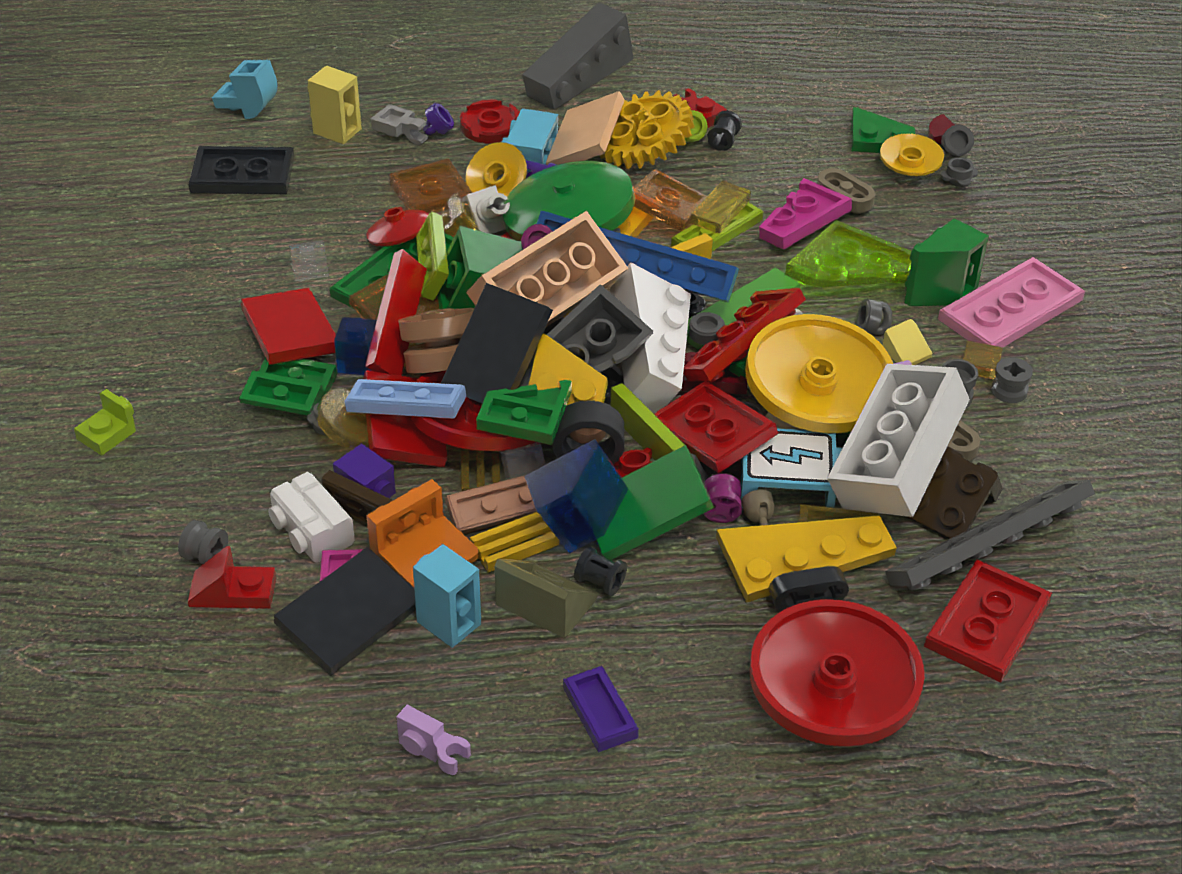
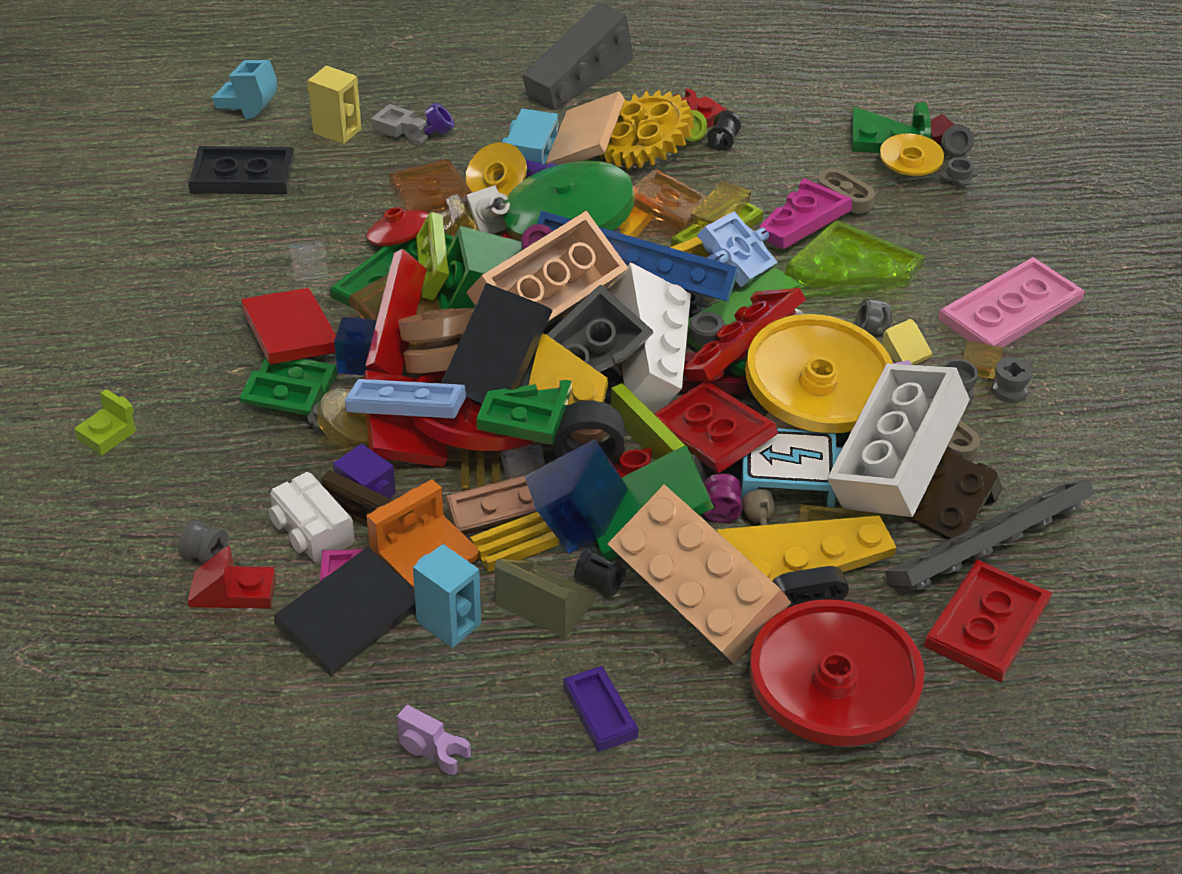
(487, 121): red tile -> none
(699, 573): none -> light nougat brick
(738, 245): none -> light blue plate
(921, 119): none -> green tile
(946, 265): green slope -> none

